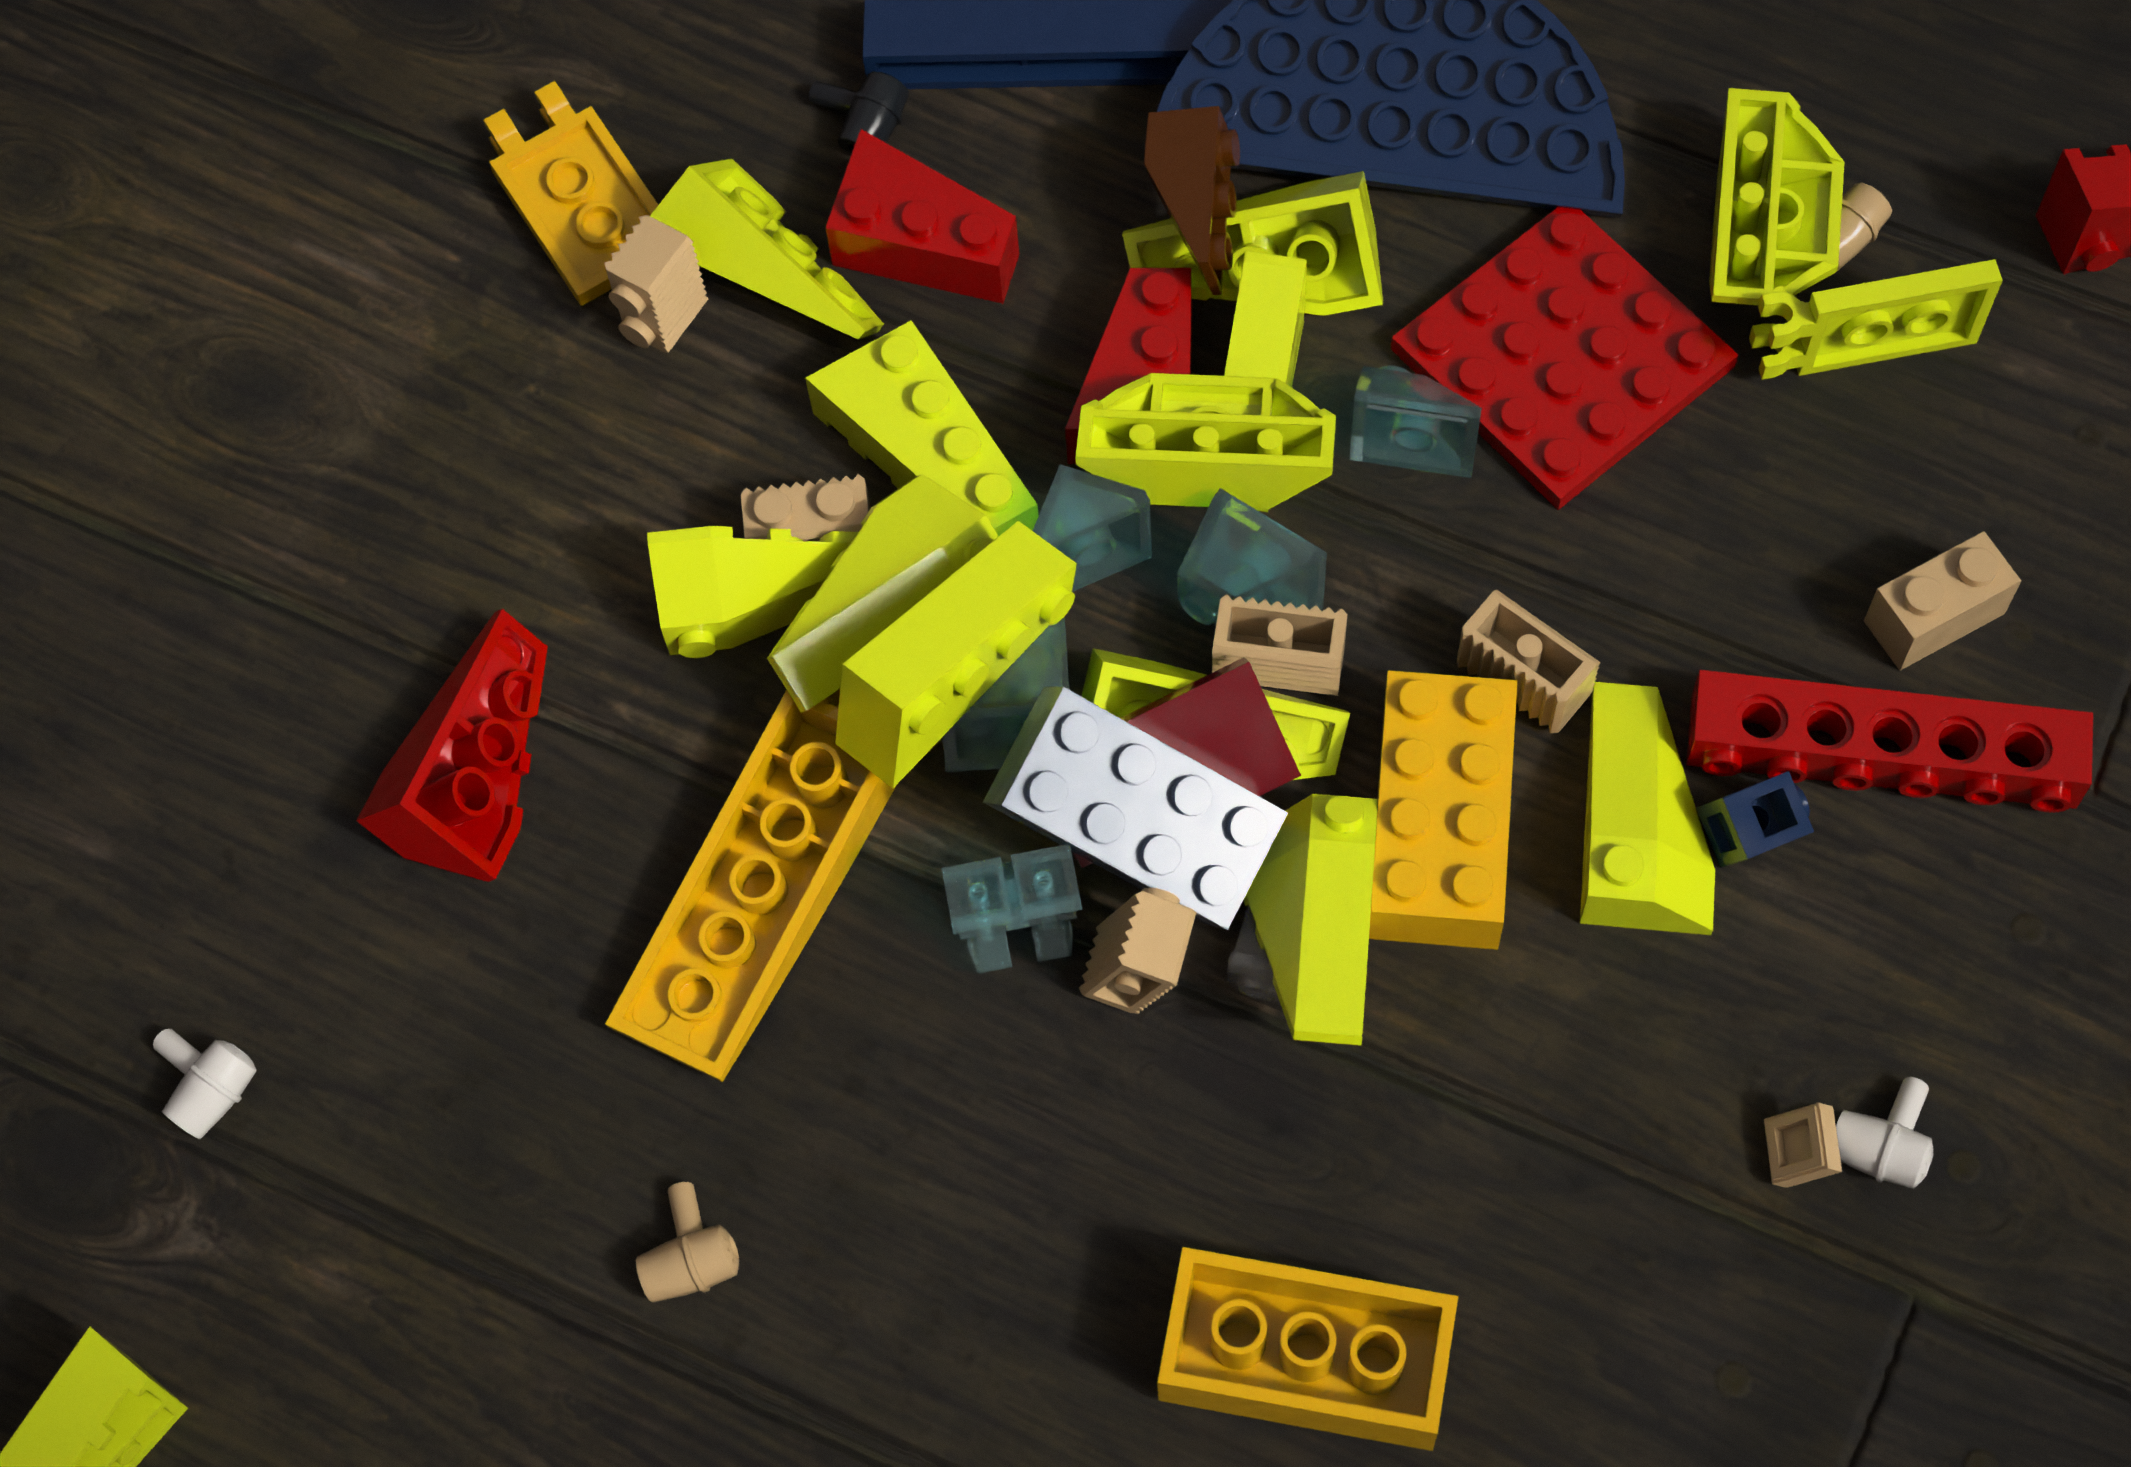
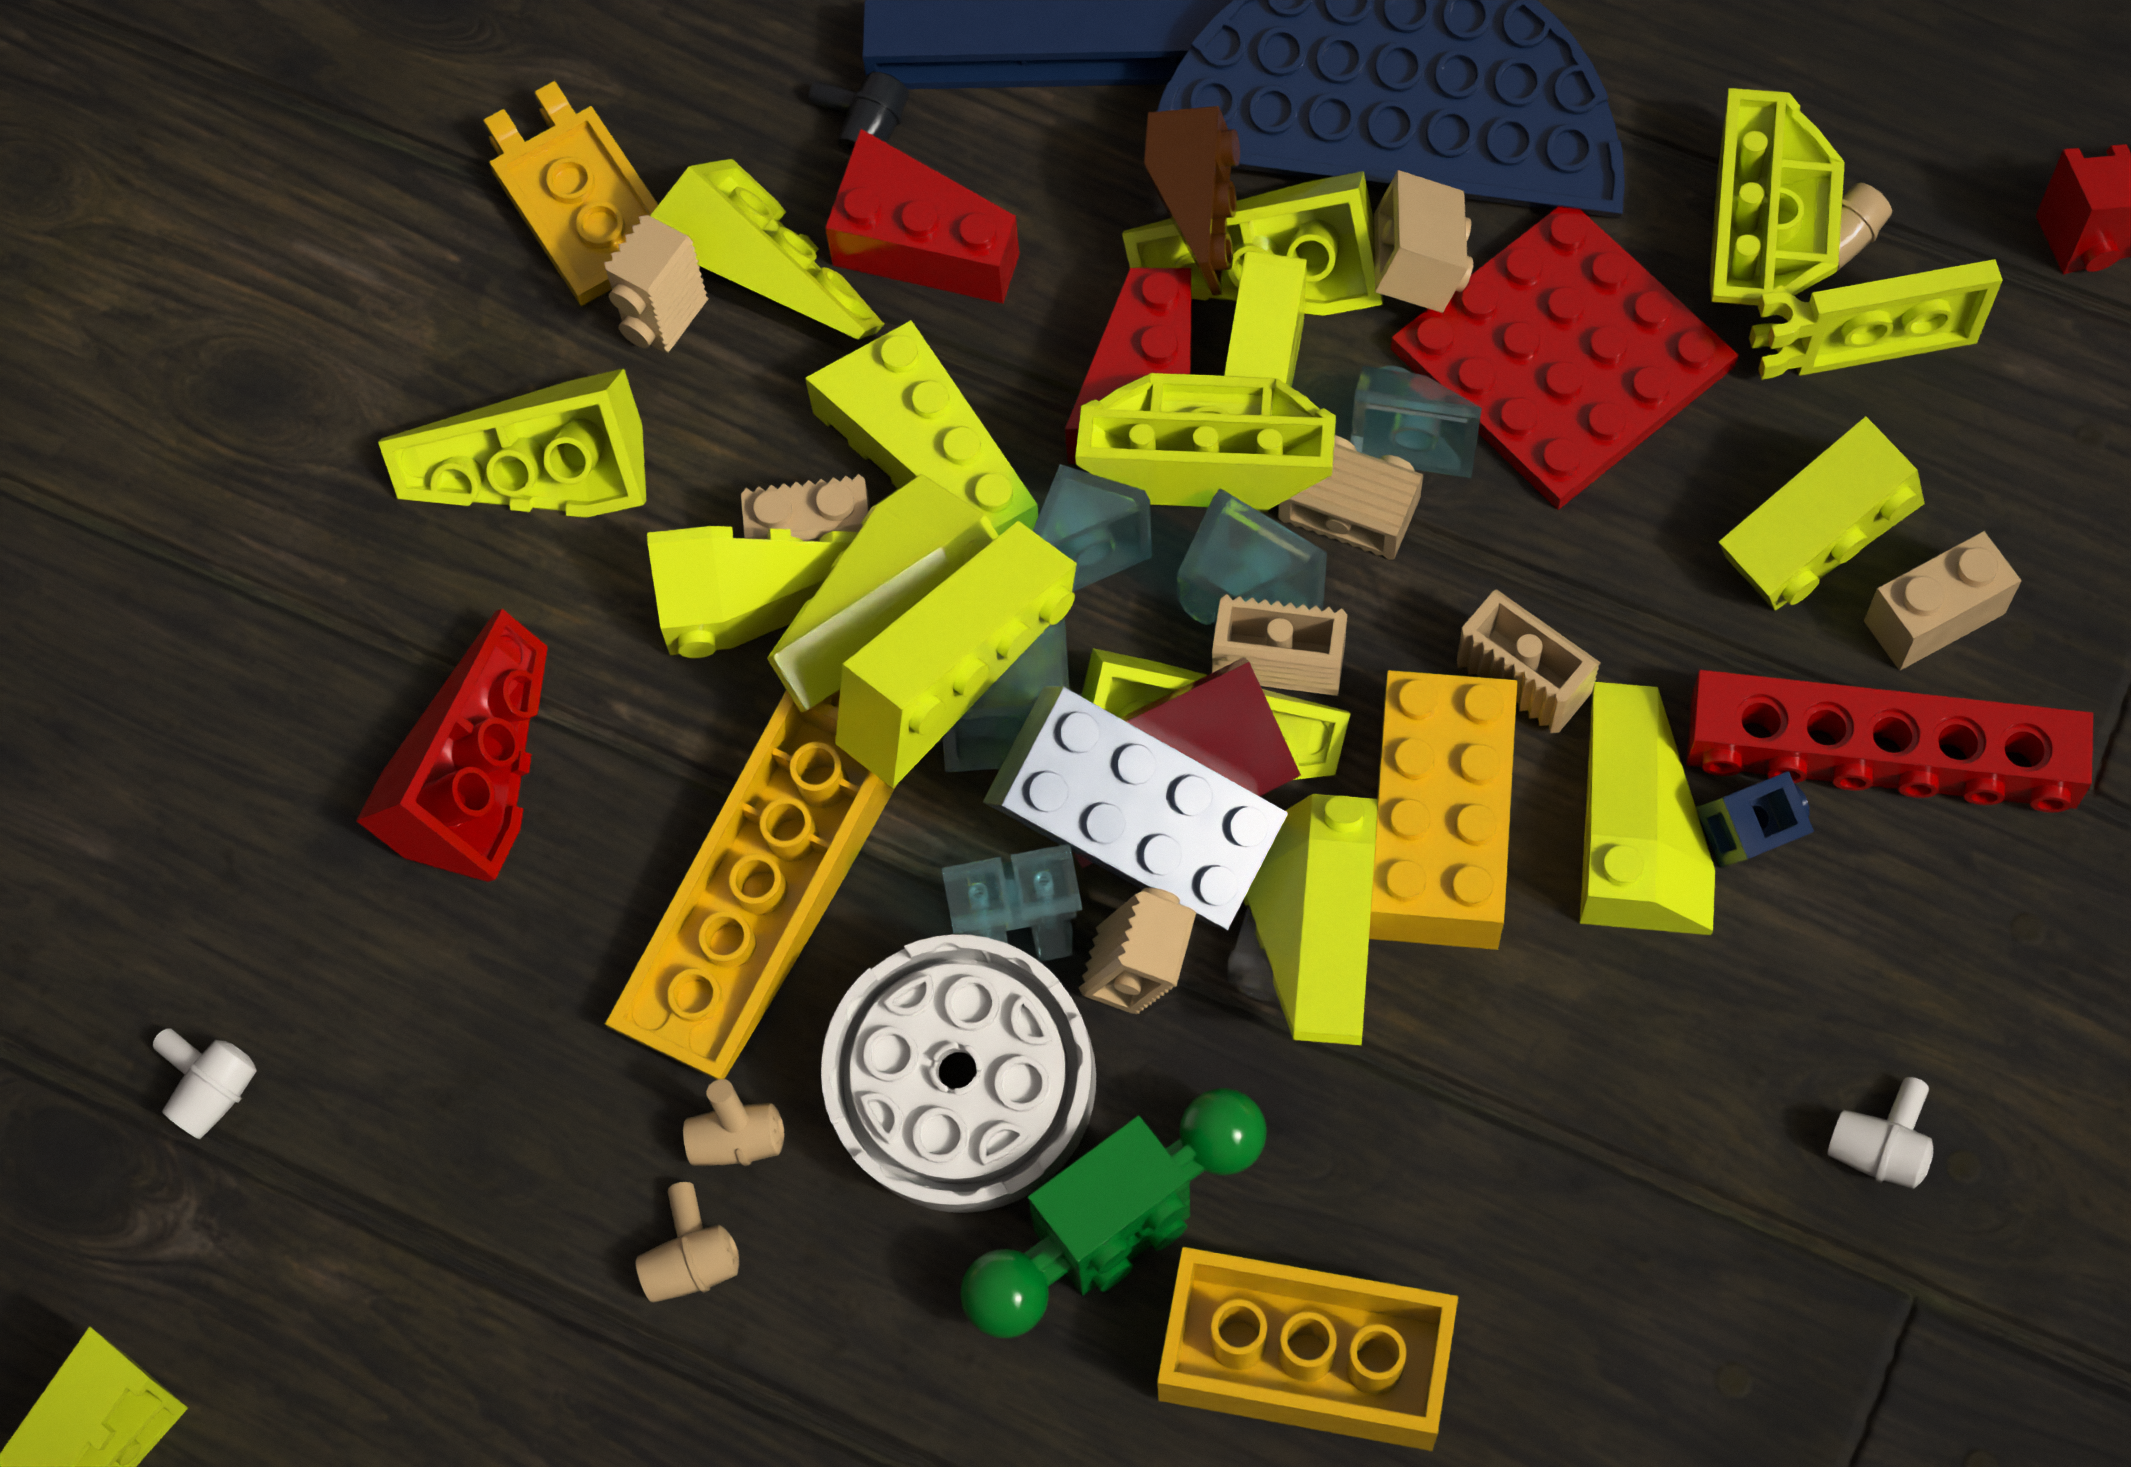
(548, 449): none -> neon yellow wedge
(732, 1131): none -> tan piece
(981, 1140): none -> white brick
(1111, 1210): none -> green brick
(1361, 503): none -> tan brick
(1421, 242): none -> tan brick
(1802, 1145): tan tile -> none
(1824, 515): none -> neon yellow wedge

